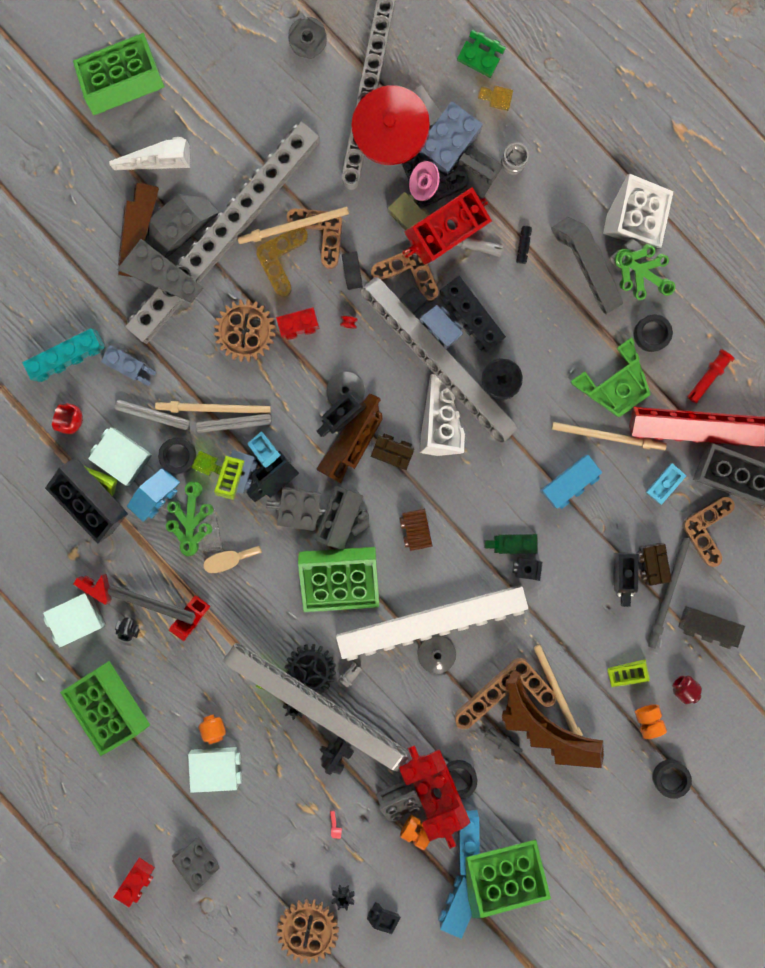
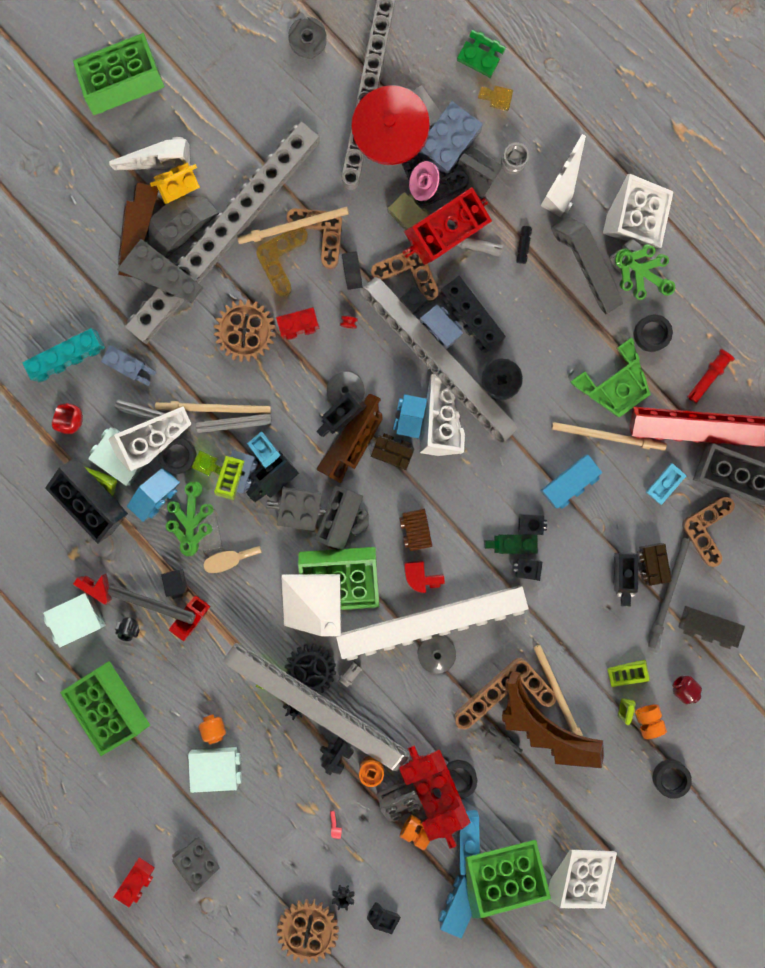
(145, 441): none -> white wedge
(174, 583): none -> black brick
(176, 182): none -> yellow bracket
(312, 603): none -> white slope
(371, 772): none -> orange wheel
(411, 416): none -> dark azure brick
(416, 577): none -> red brick
(523, 524): none -> black brick
(563, 188): none -> white wedge
(583, 879): none -> white slope
(626, 710): none -> lime slope

